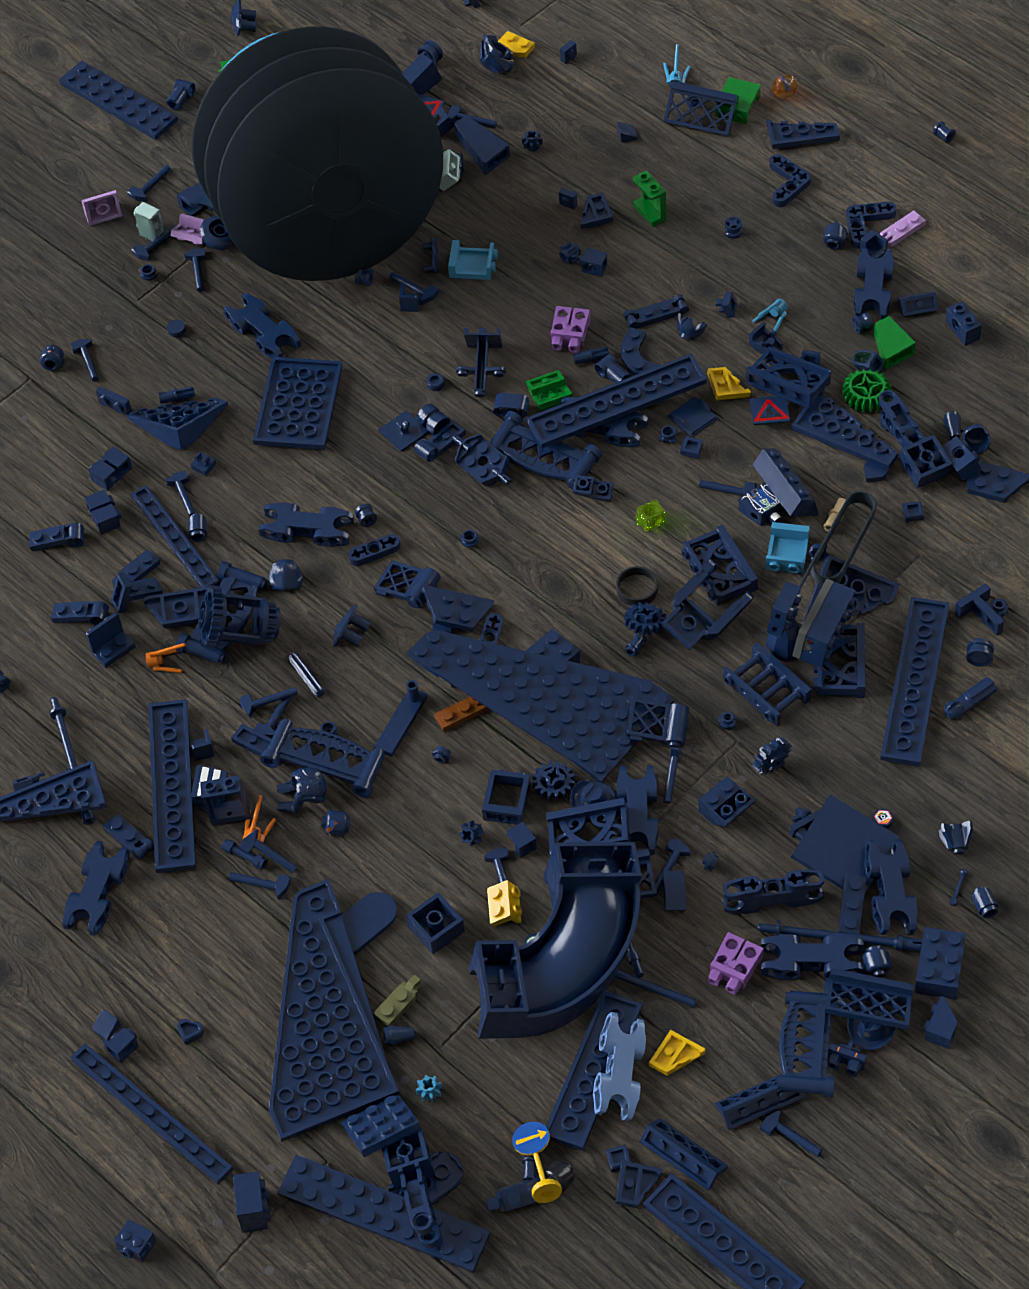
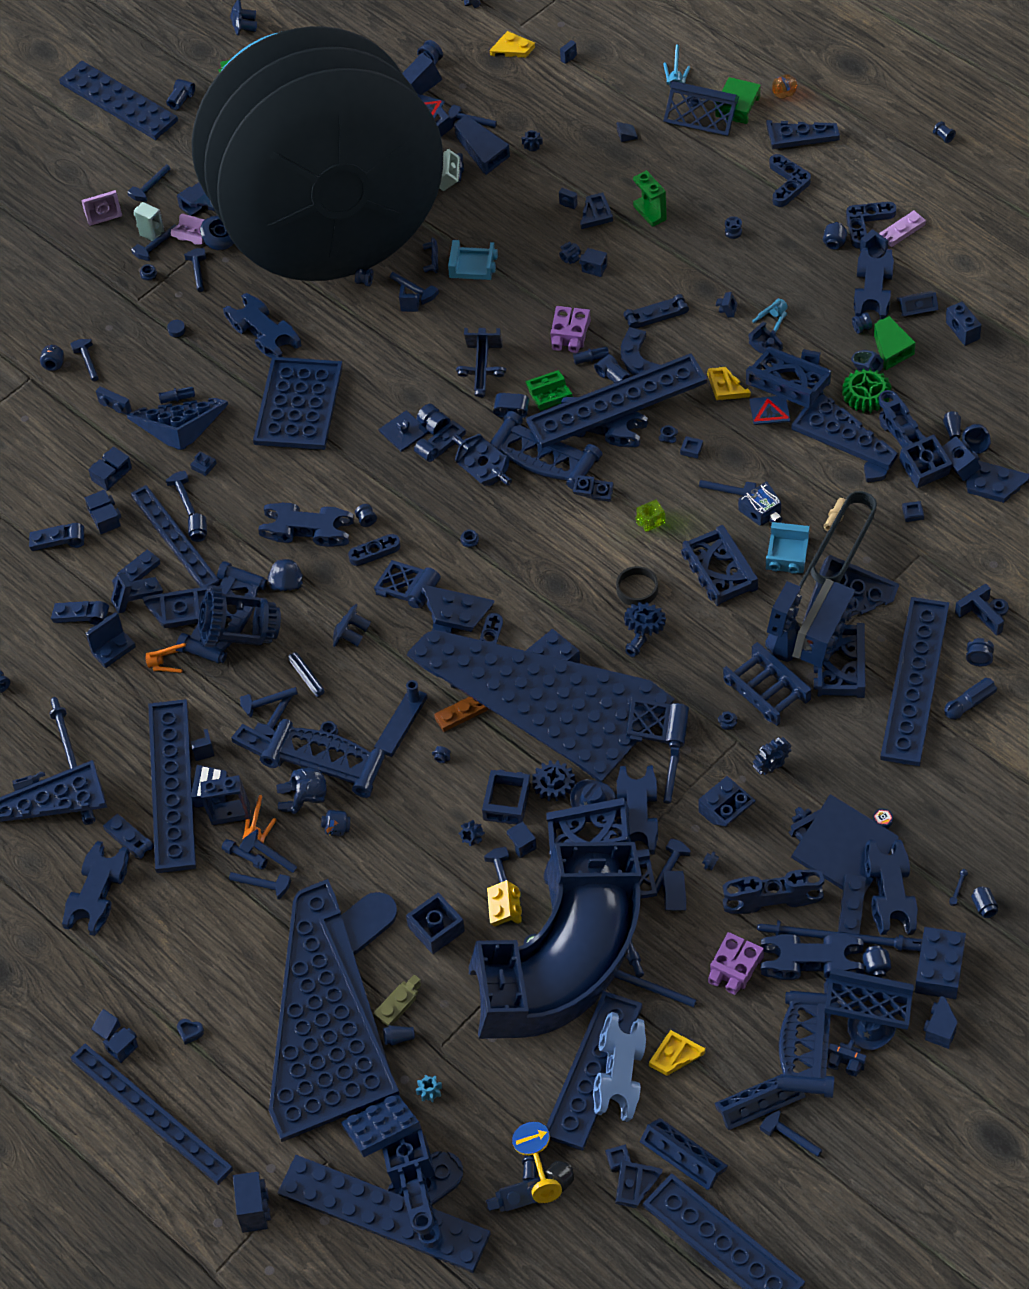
(135, 1241): dark blue head -> none
(435, 382): dark blue tile -> none
(495, 55): dark blue helmet -> none
(687, 329): dark blue piece -> none
(689, 622): dark blue plate -> none
(693, 416): dark blue piece -> none
(785, 483): dark blue slope -> none
(813, 550): dark blue plate -> none
(956, 836): dark blue brick -> none

